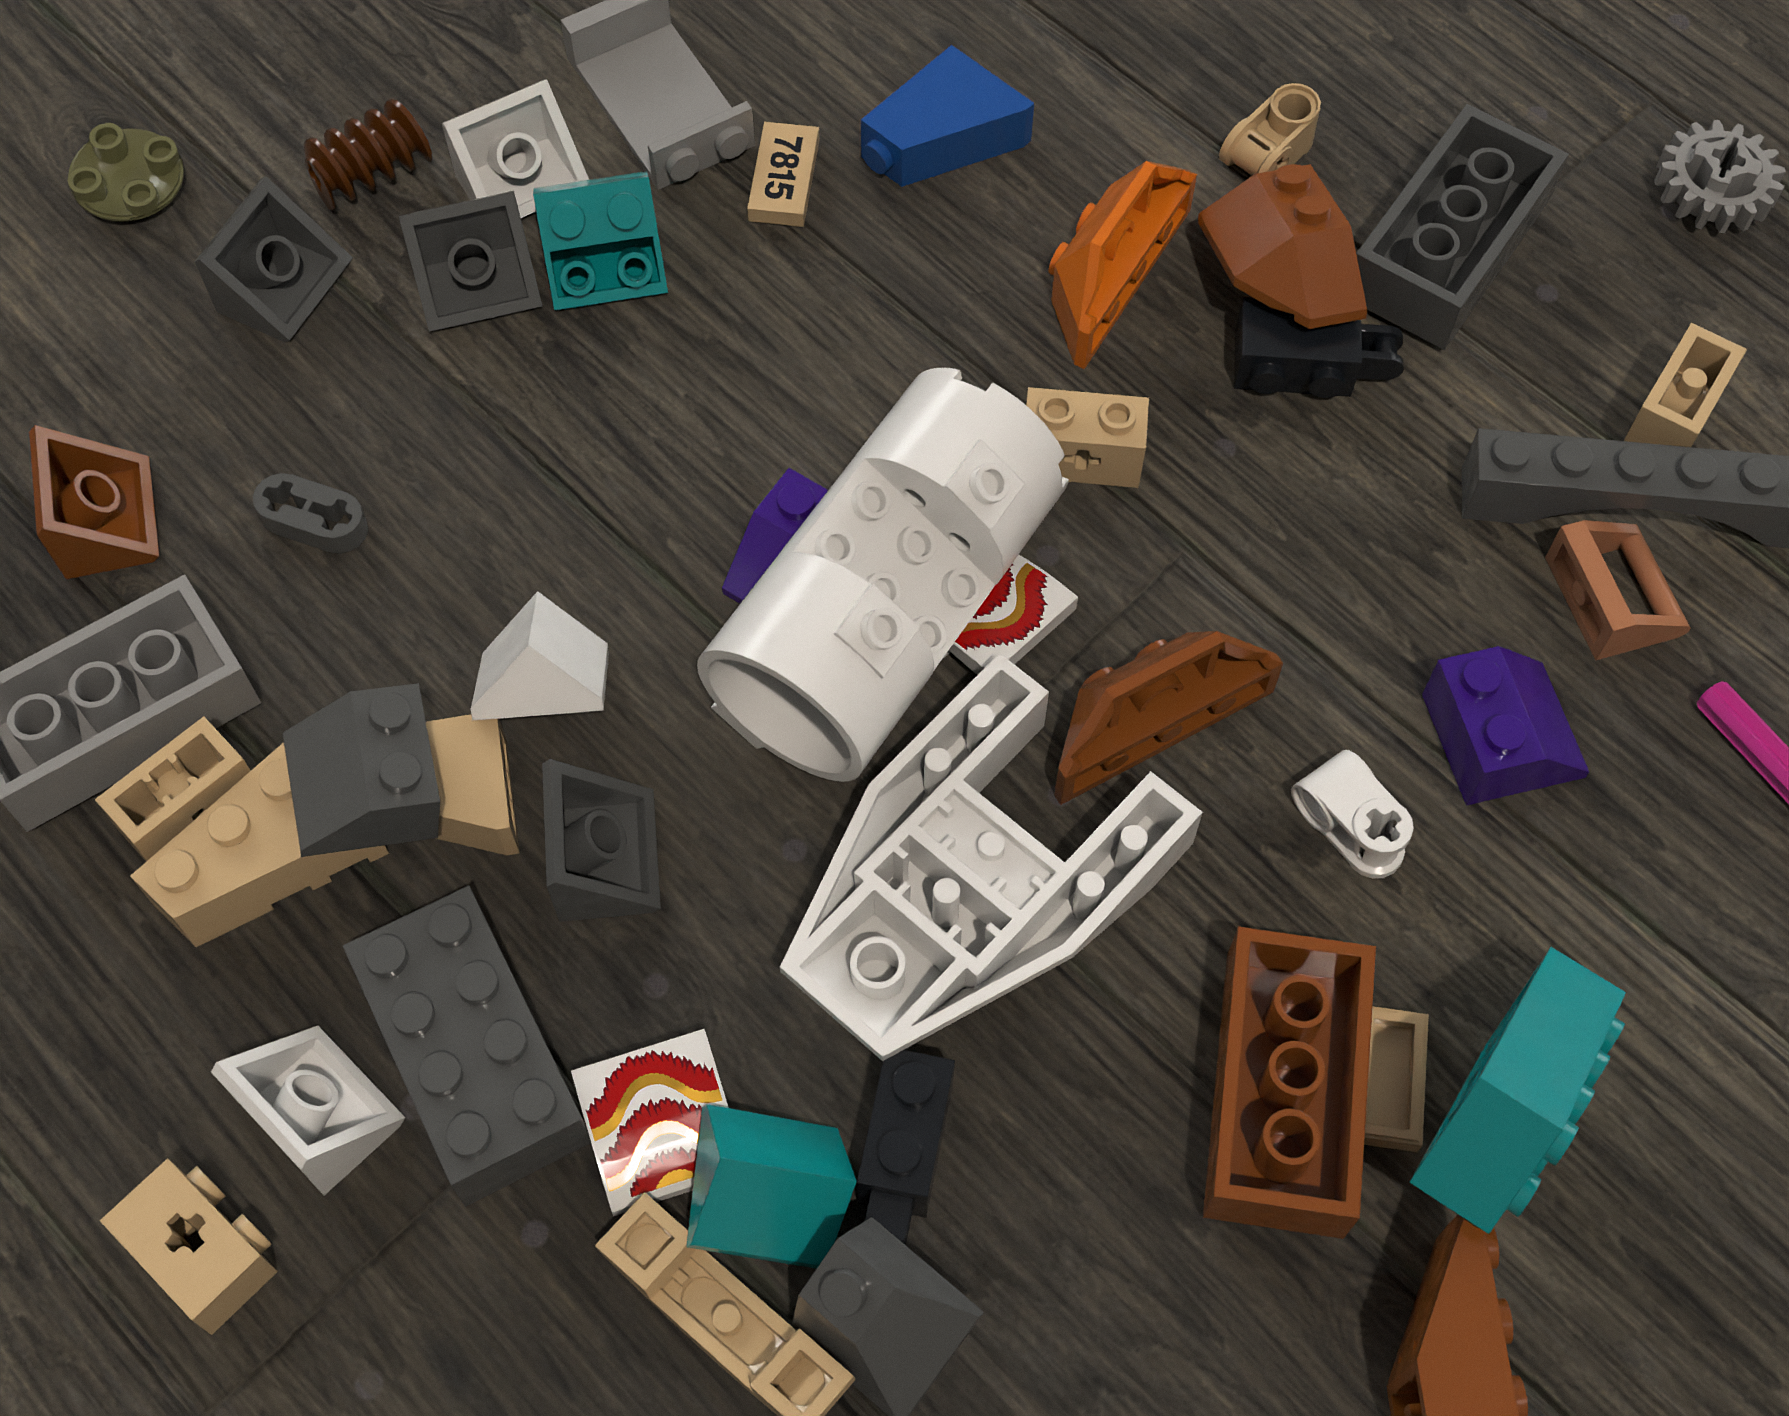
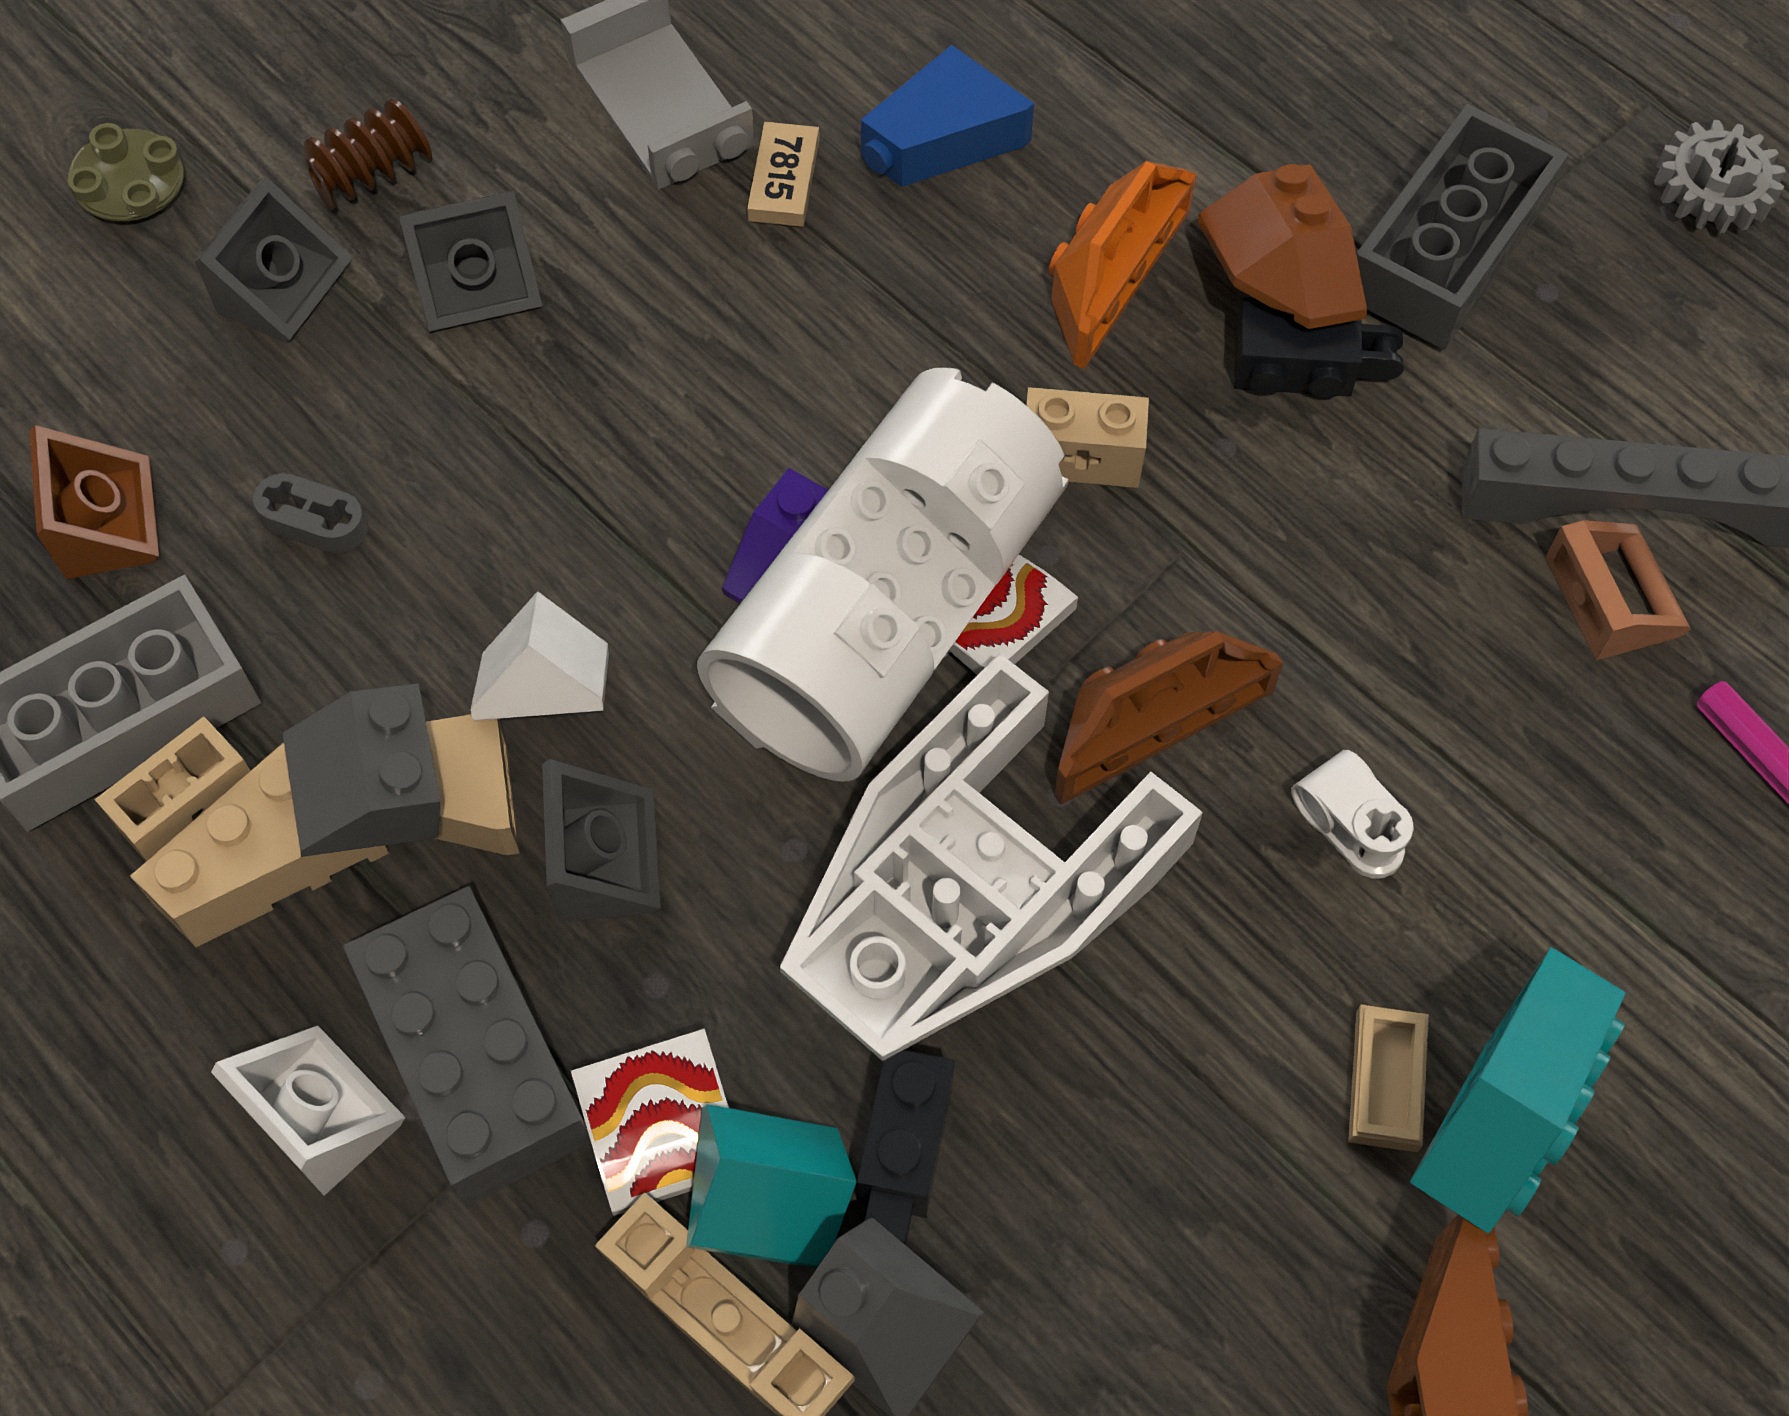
(154, 1230): tan brick -> none
(513, 147): white slope -> none
(600, 240): teal slope -> none
(1275, 132): tan piece -> none
(1291, 1083): dark orange brick -> none
(1501, 724): dark purple slope -> none
(1687, 389): tan brick -> none

